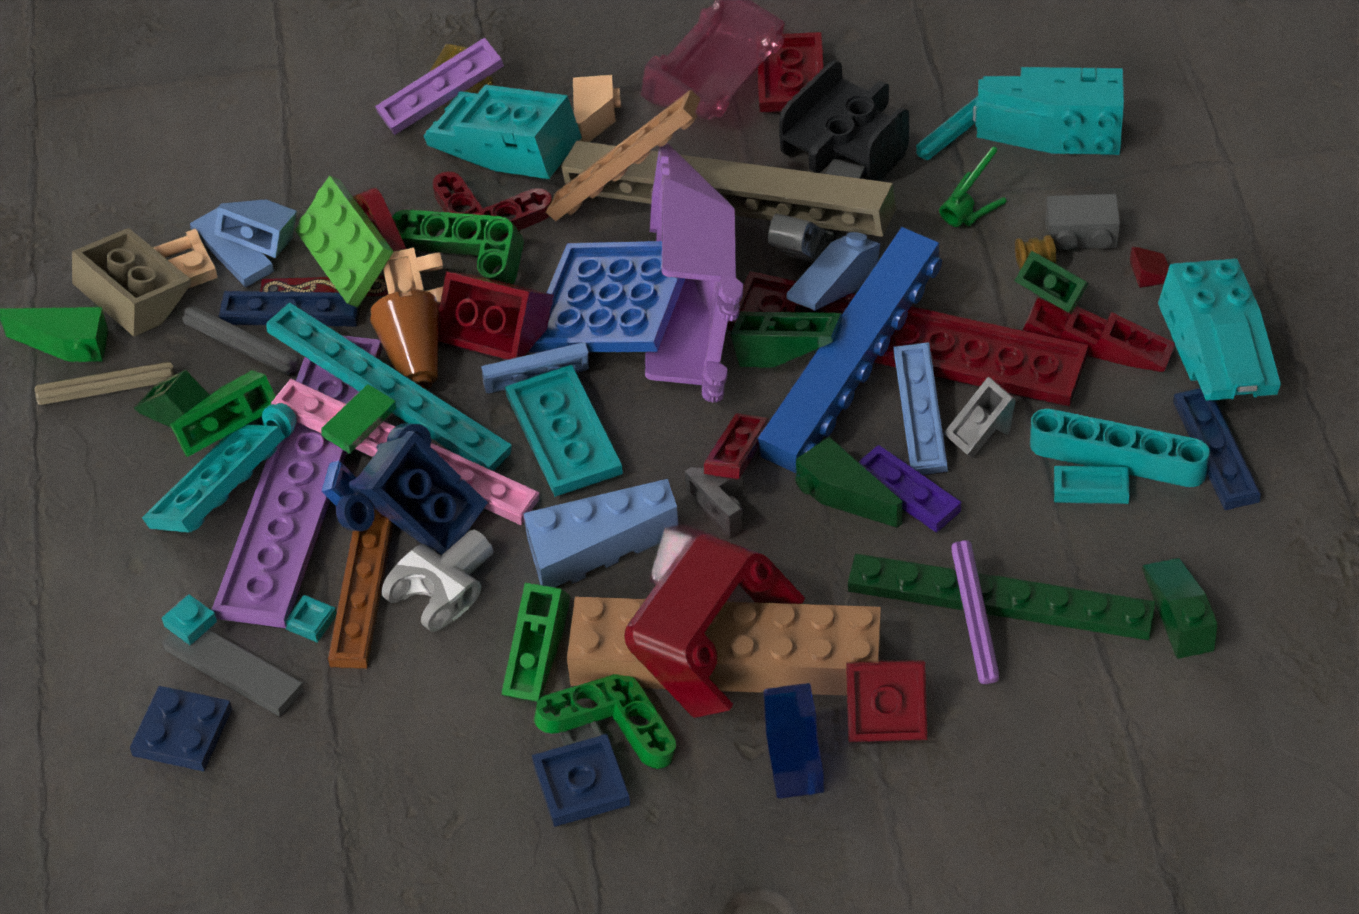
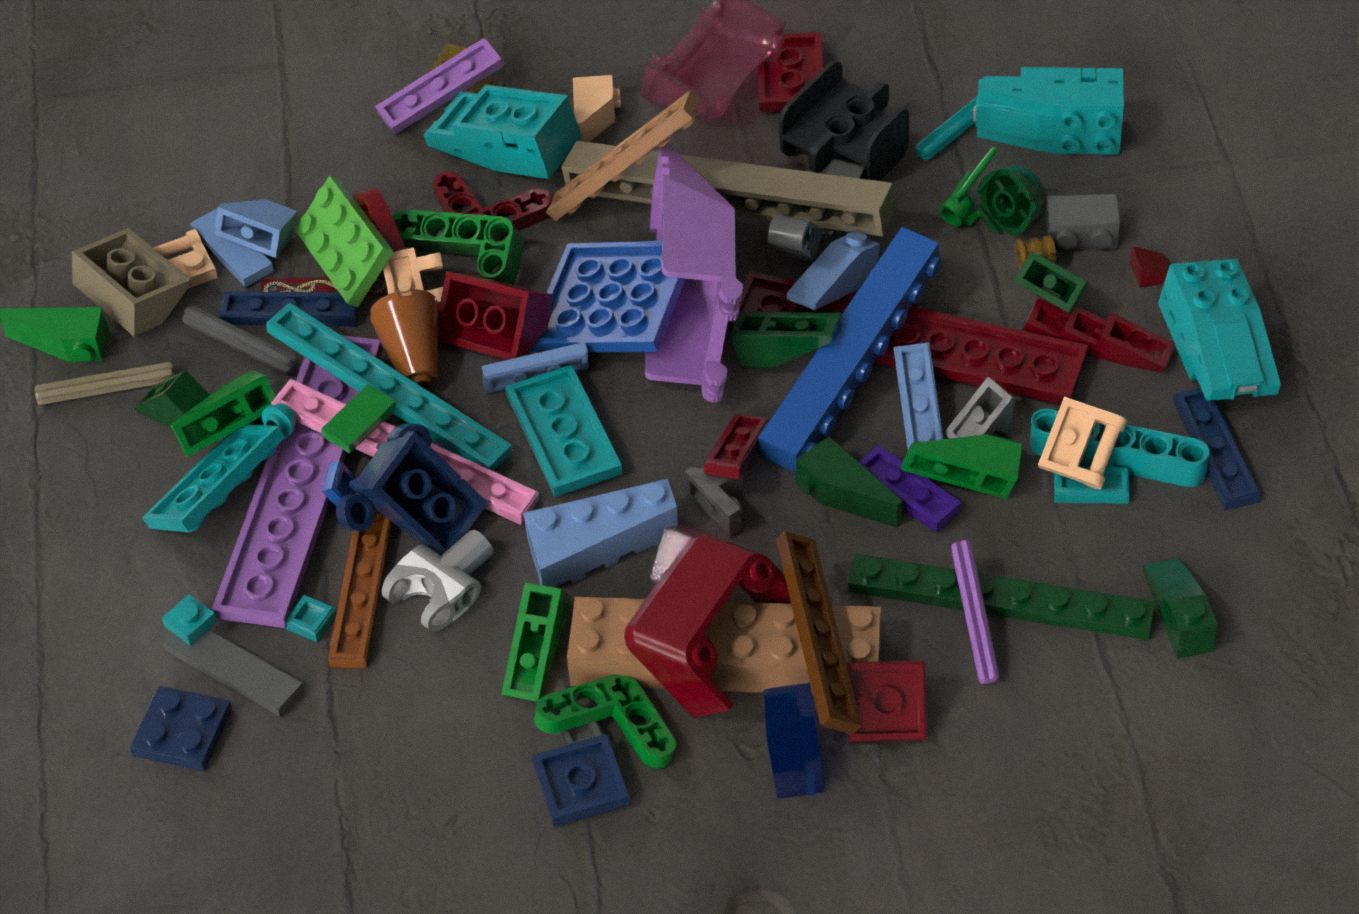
(818, 633): none -> reddish brown plate
(970, 462): none -> green slope
(1011, 200): none -> dark green cylinder
(1070, 438): none -> light nougat plate

